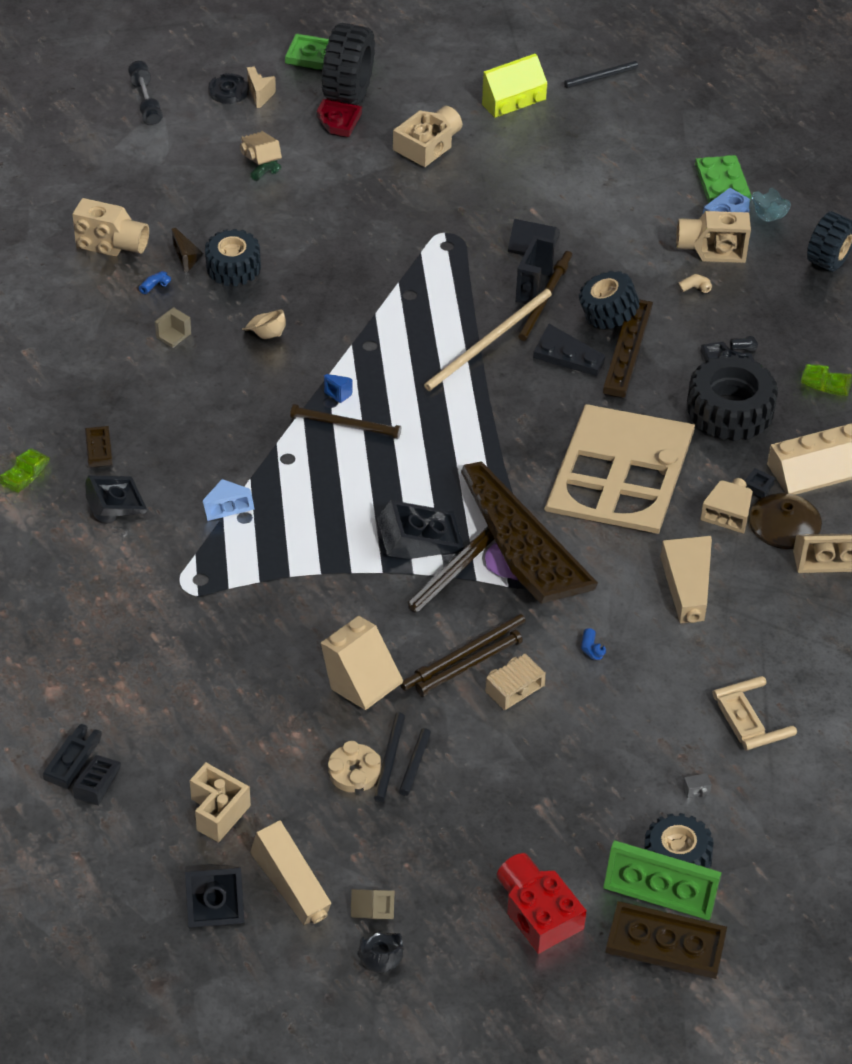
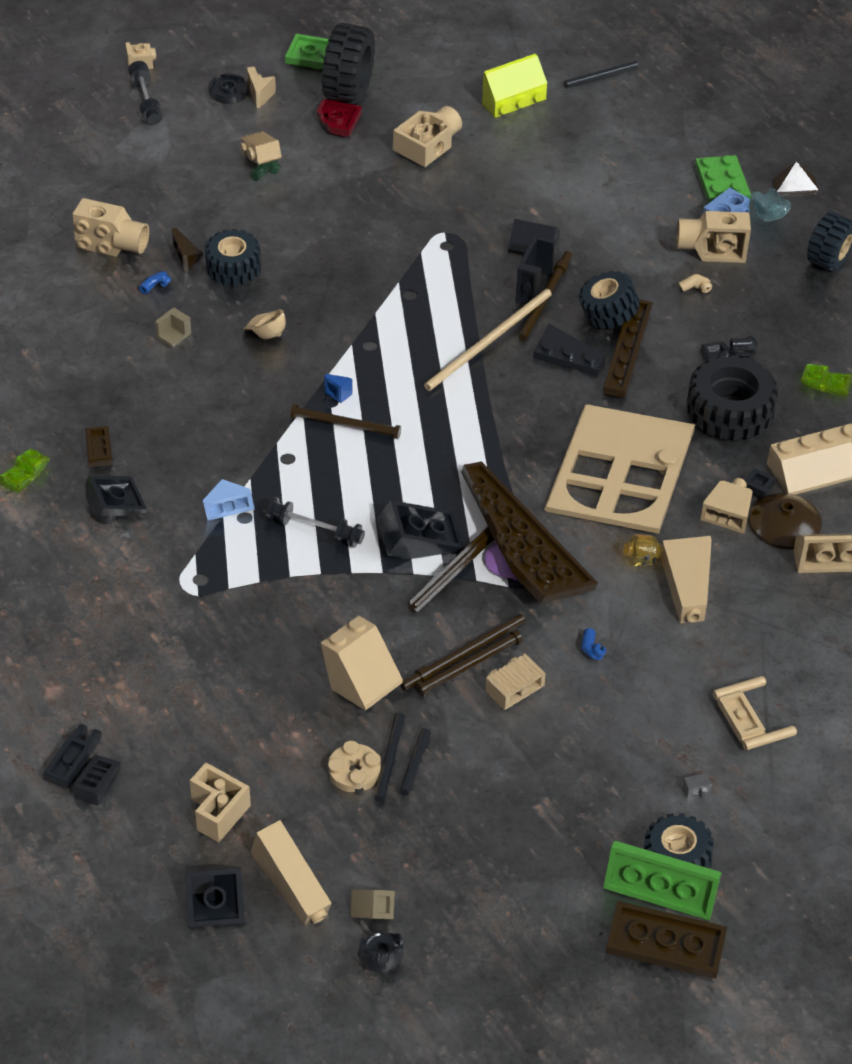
(140, 52): none -> tan brick
(343, 531): none -> black axle
(540, 903): red brick -> none
(642, 550): none -> clear yellow head
(795, 181): none -> slope

